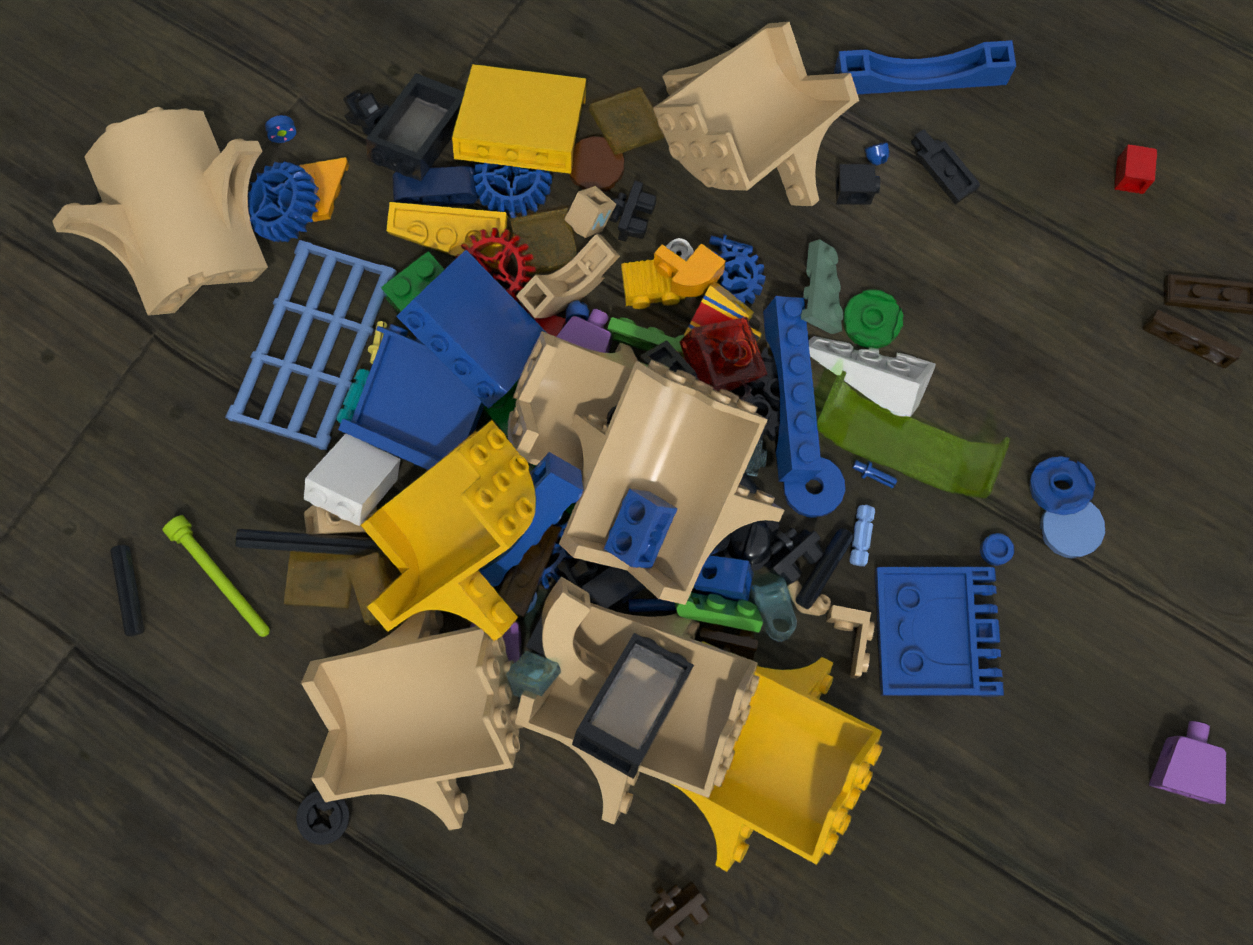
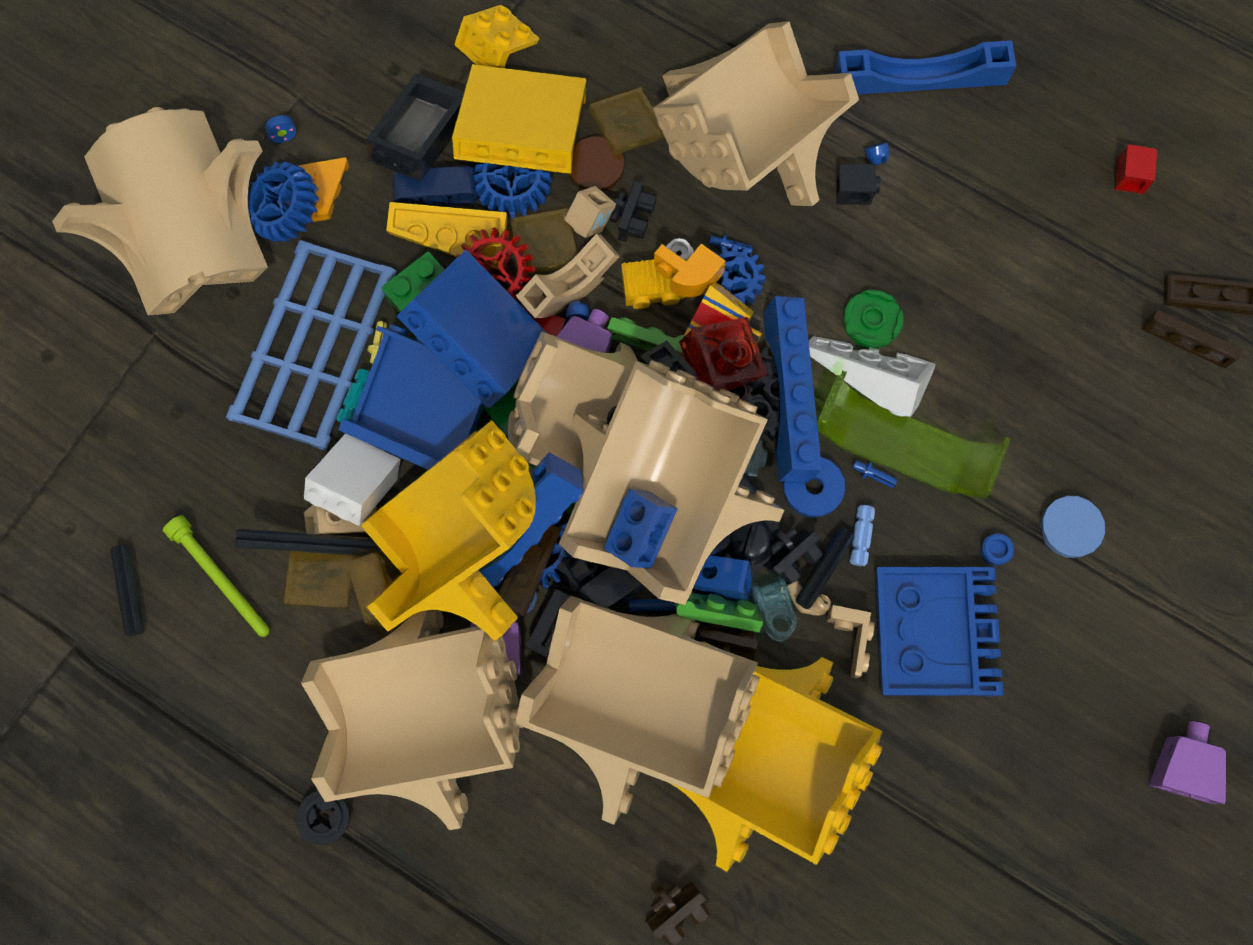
(364, 110): black hips -> none
(493, 35): none -> yellow bracket
(532, 674): clear light blue bracket -> none
(561, 616): tan arch -> none
(632, 705): window -> none
(824, 288): sand green wing -> none
(945, 167): black hinge -> none
(1057, 500): blue tile -> none

